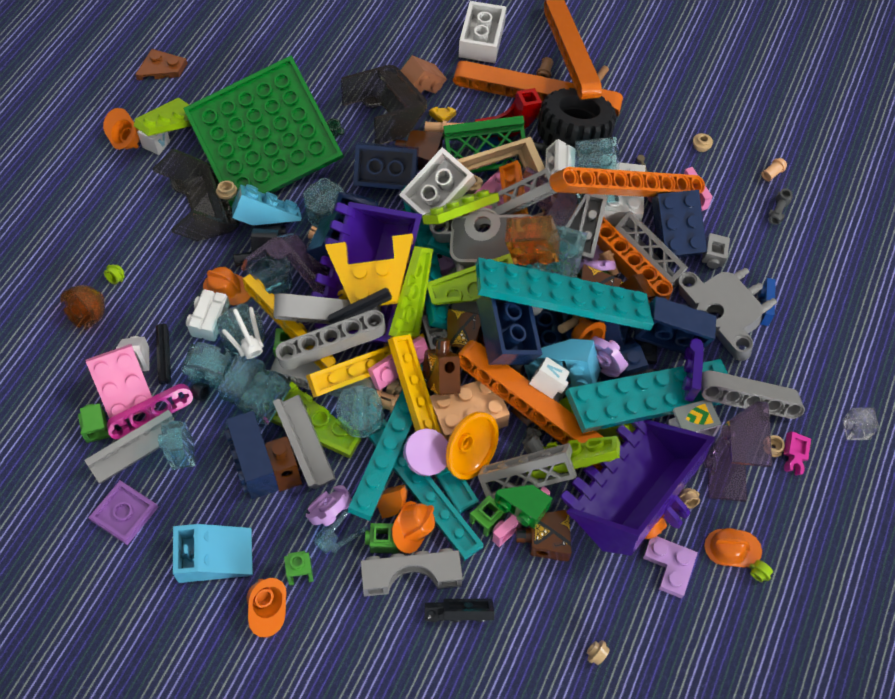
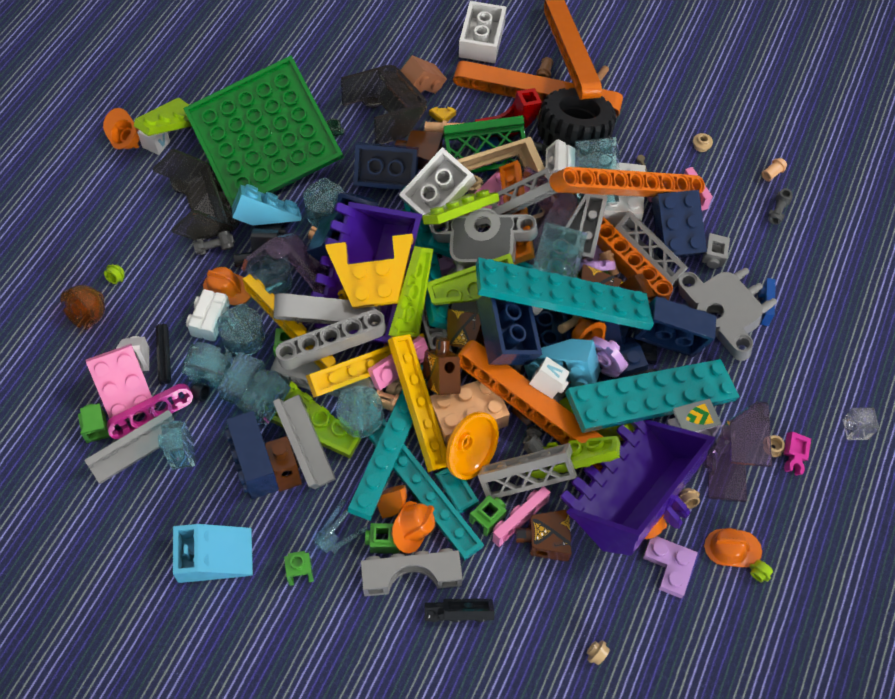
(123, 512): medium lavender tile -> none
(161, 65): dark orange wing -> none
(224, 240): none -> dark grey bar
(226, 190): tan plate -> none
(251, 346): white plant -> none
(266, 606): orange piece -> none
(327, 506): lavender plate -> none
(361, 306): black axle -> none
(426, 452): lavender tile -> none
(524, 502): green slope -> none
(532, 240): clear orange brick -> none
(693, 367): dark purple hinge -> none
(744, 392): light grey beam -> none

